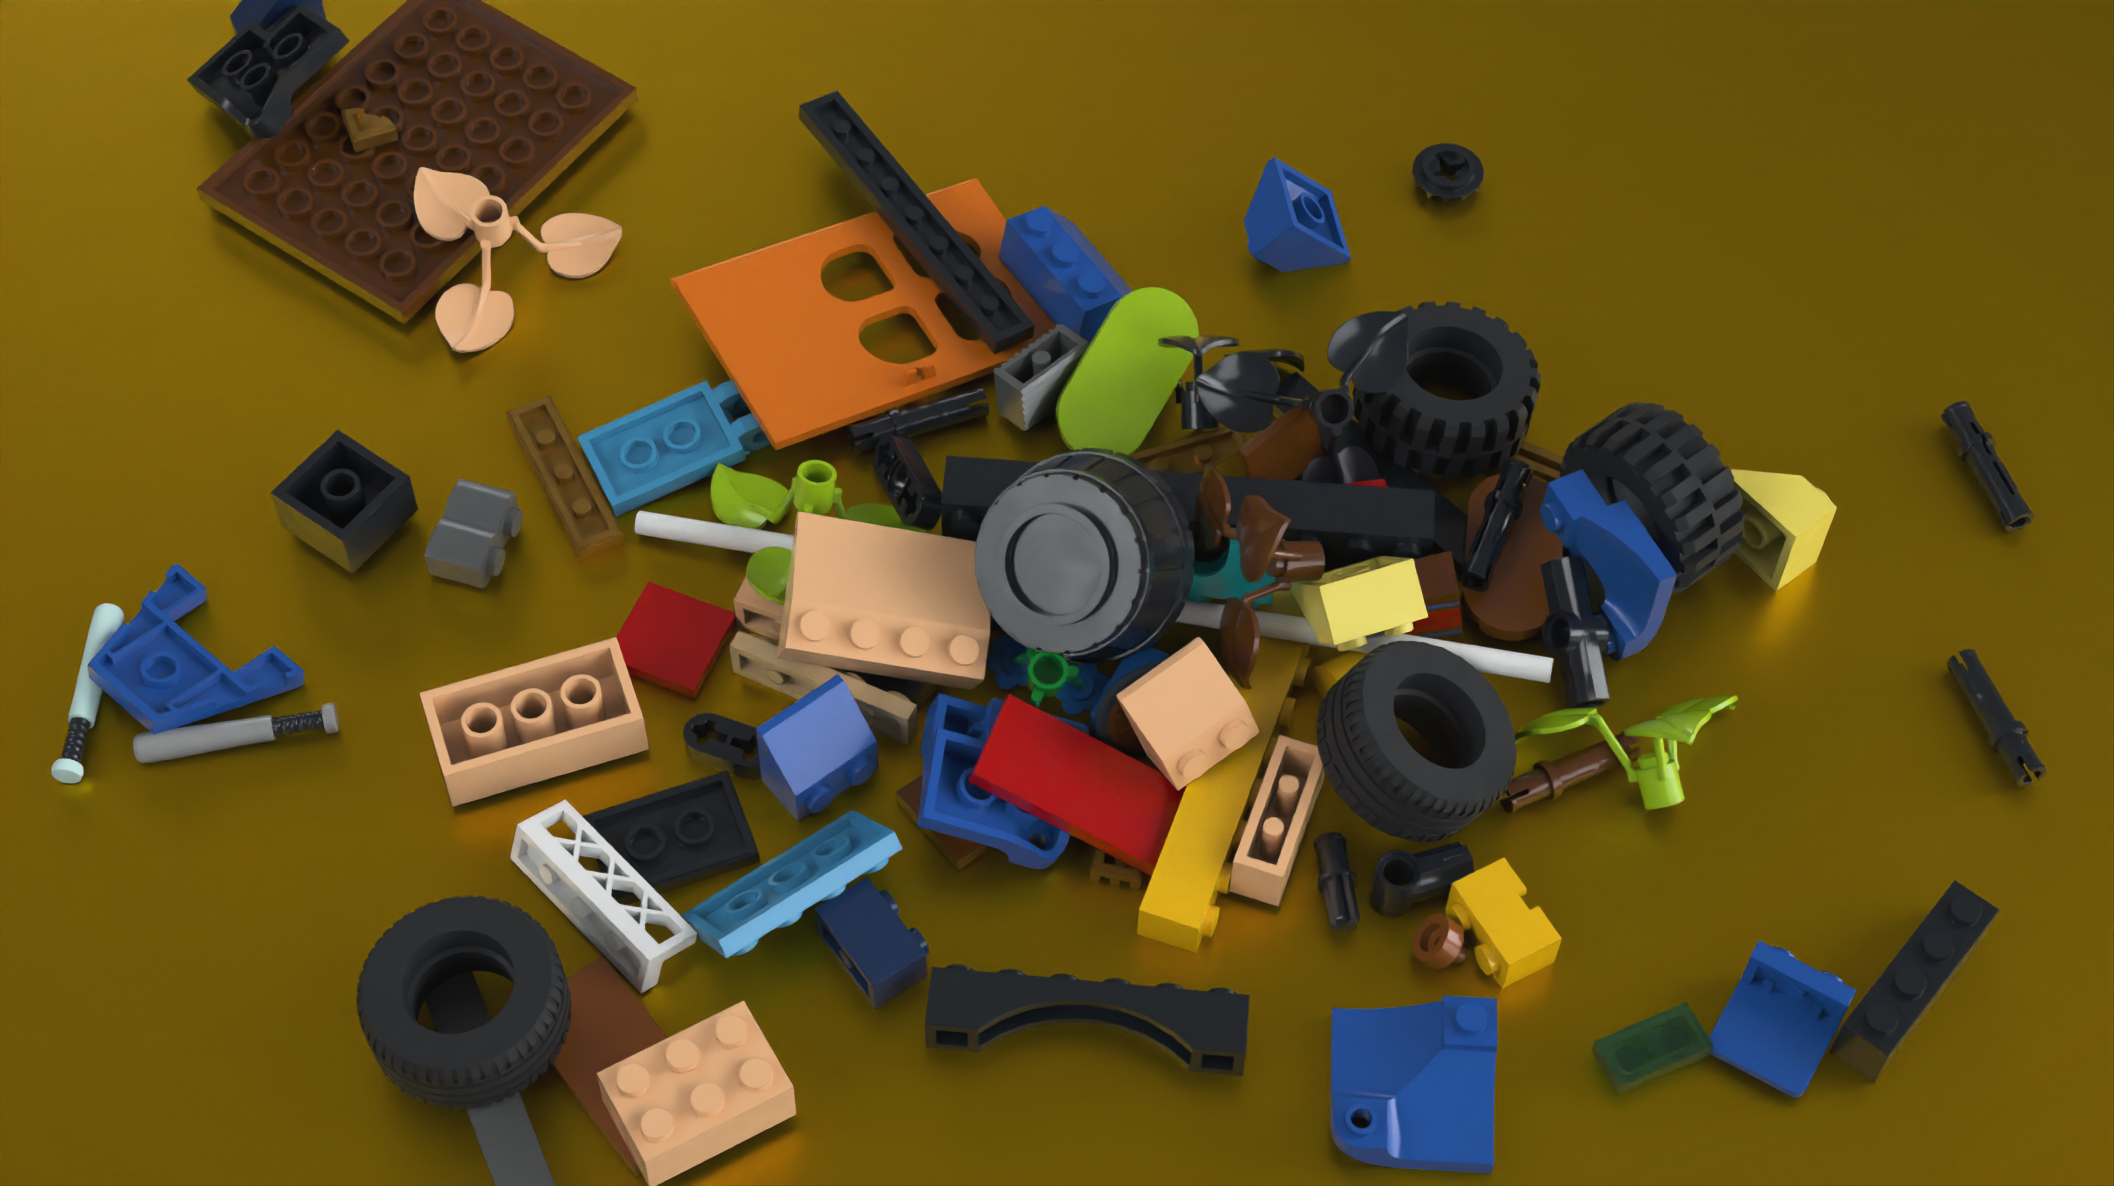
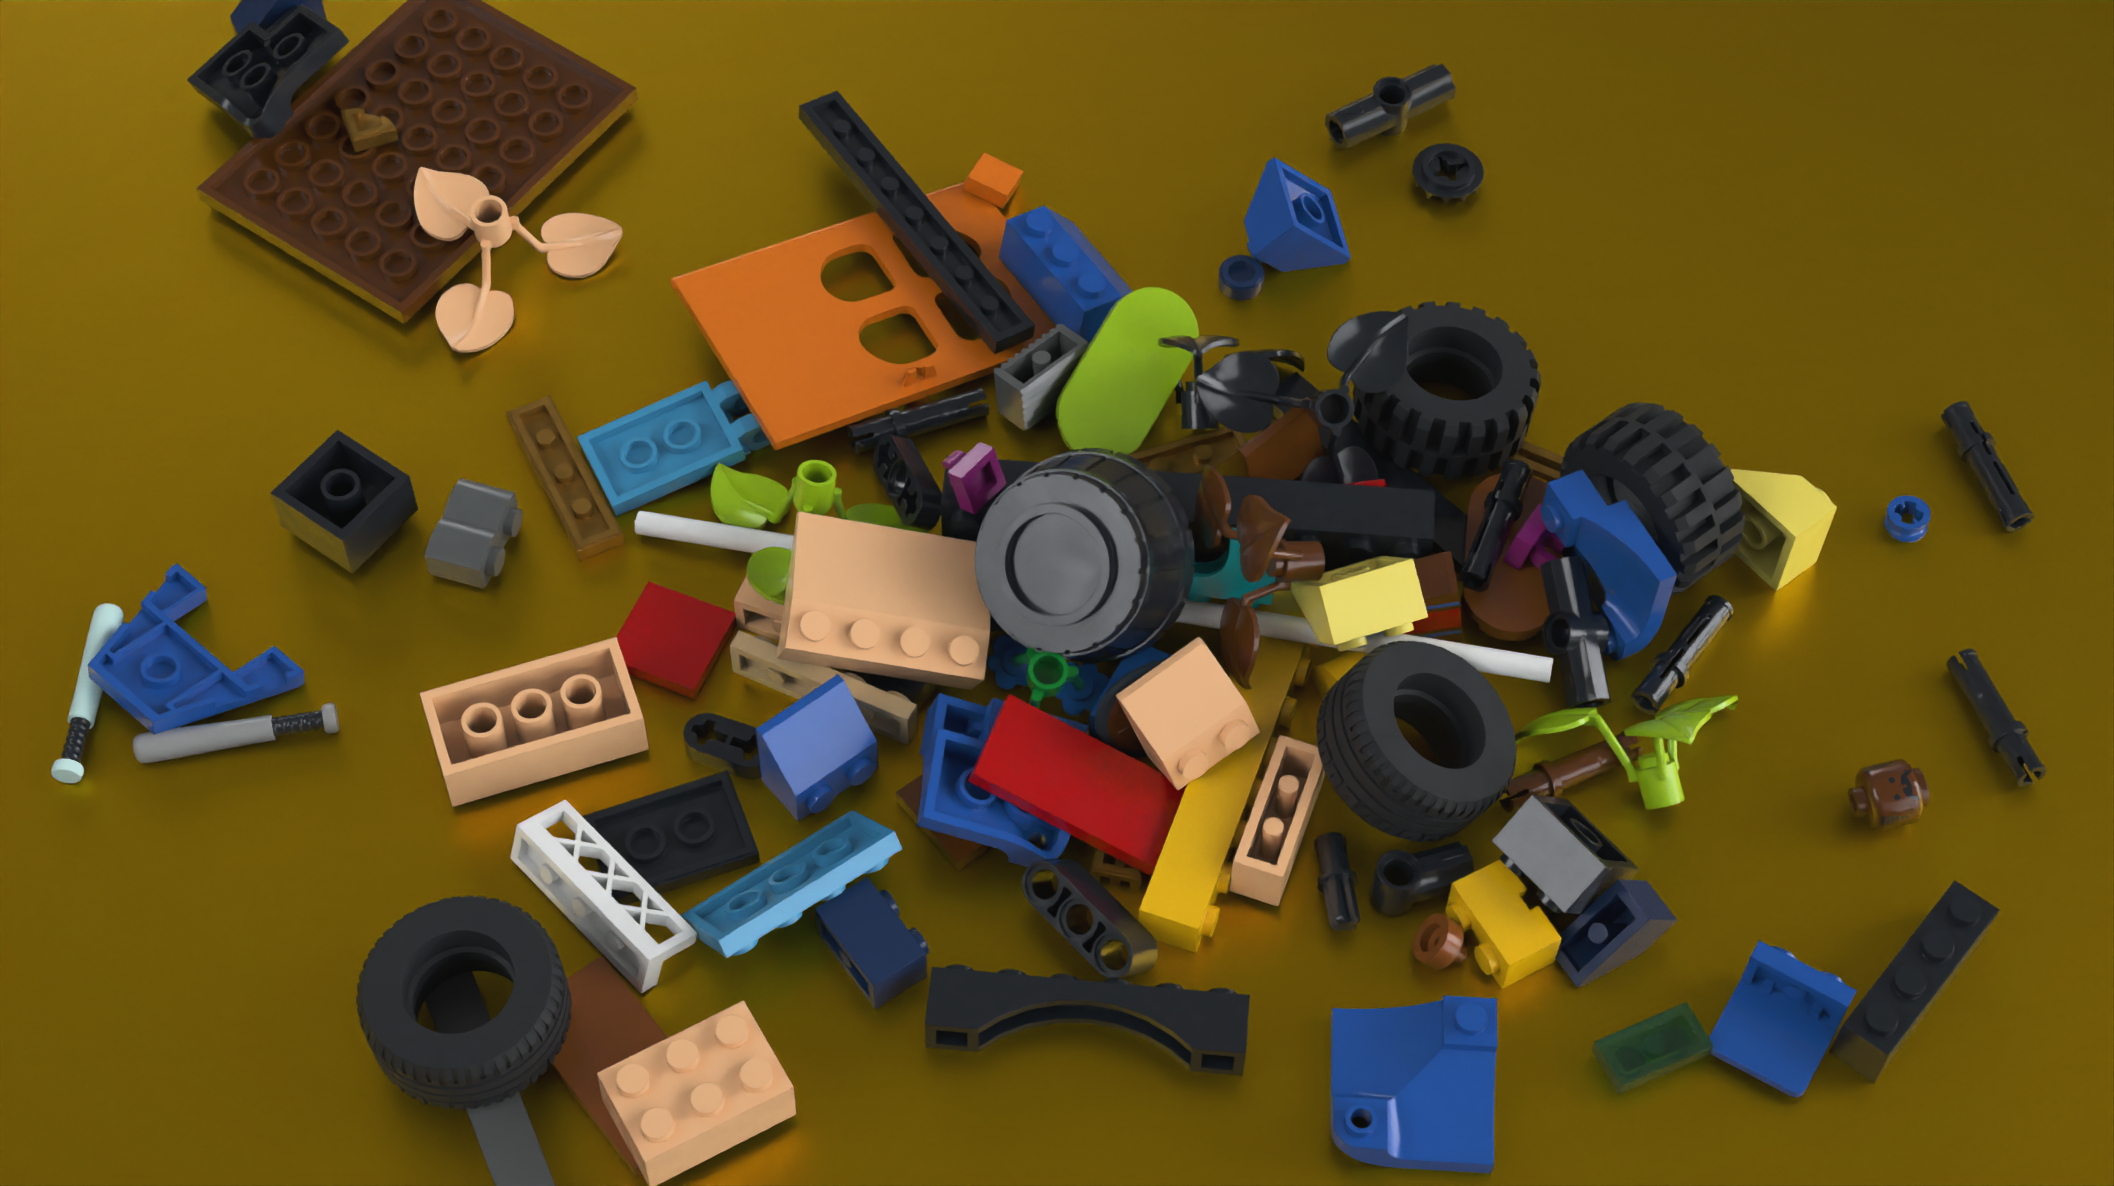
(974, 476): none -> magenta tile
(993, 180): none -> orange tile
(1111, 920): none -> black beam
(1241, 277): none -> dark blue tile
(1390, 106): none -> black piece
(1531, 542): none -> magenta tile
(1561, 854): none -> brick
(1613, 930): none -> dark blue slope
(1659, 684): none -> black pin
(1889, 794): none -> reddish brown head
(1904, 531): none -> blue bush

